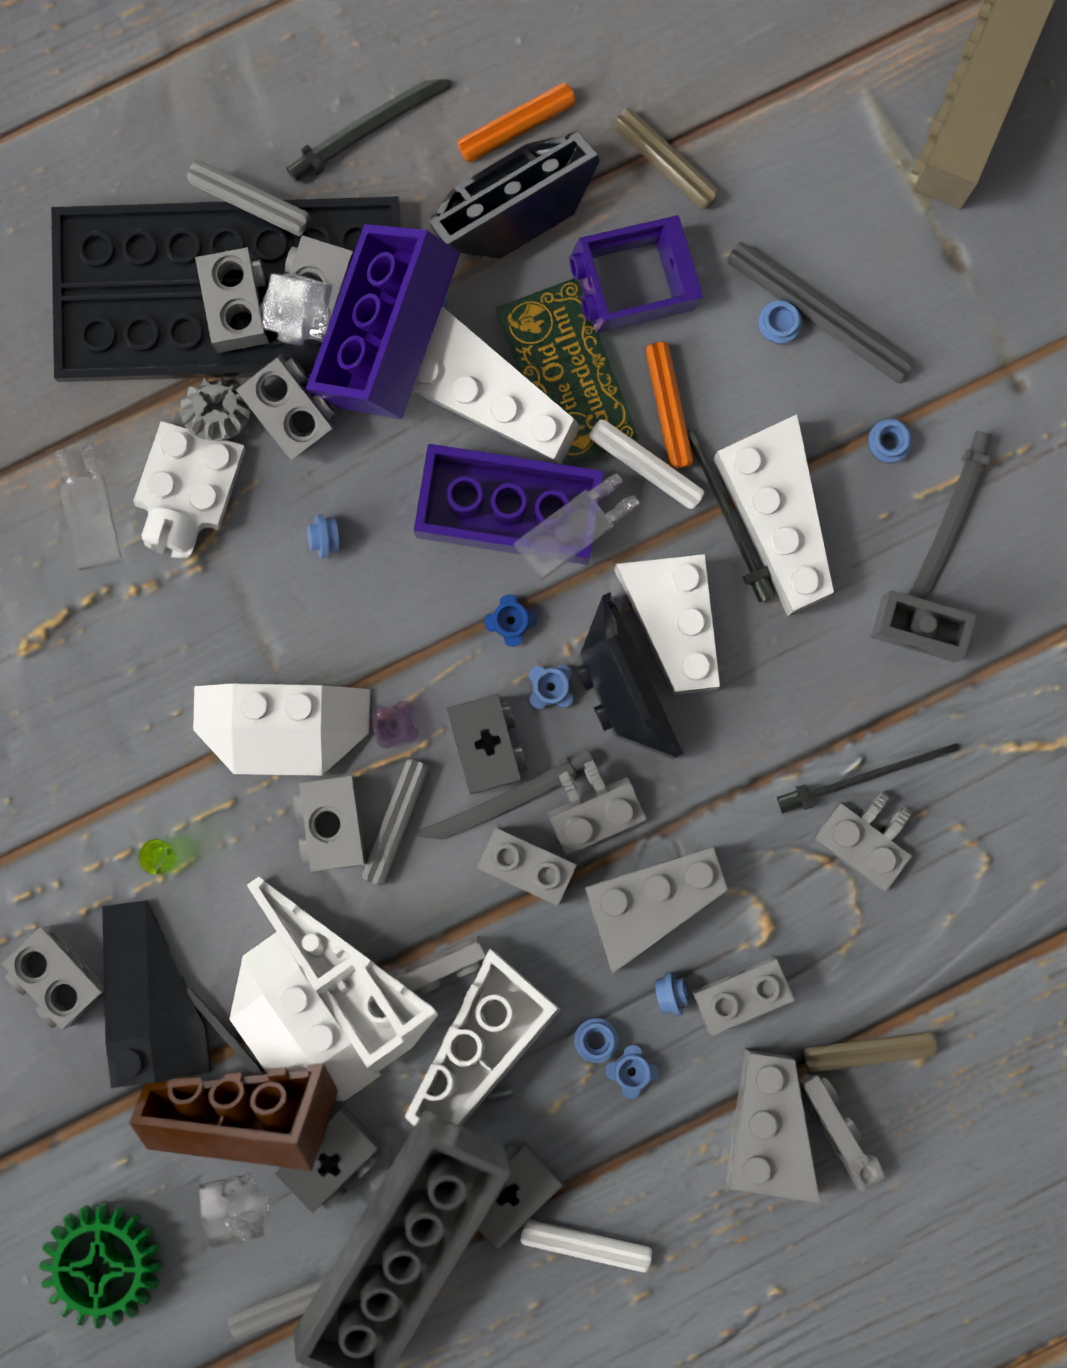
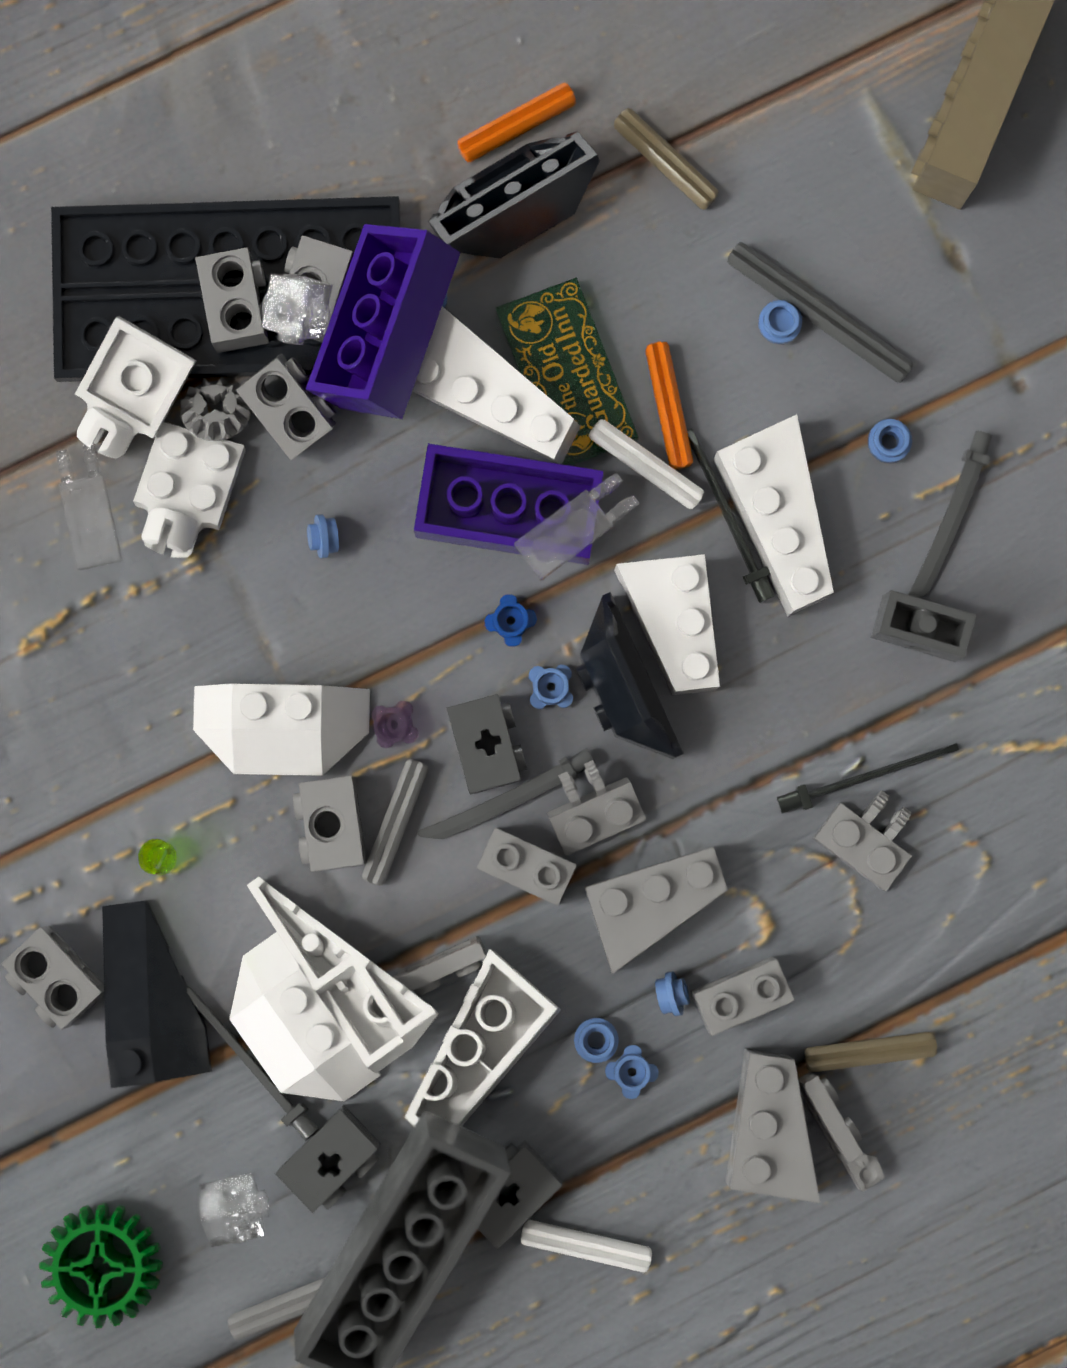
(129, 387): none -> white plate
(240, 1118): reddish brown wedge -> none
(248, 197): light grey axle -> none
(315, 158): pearl dark grey sword -> none
(675, 259): dark purple window -> none

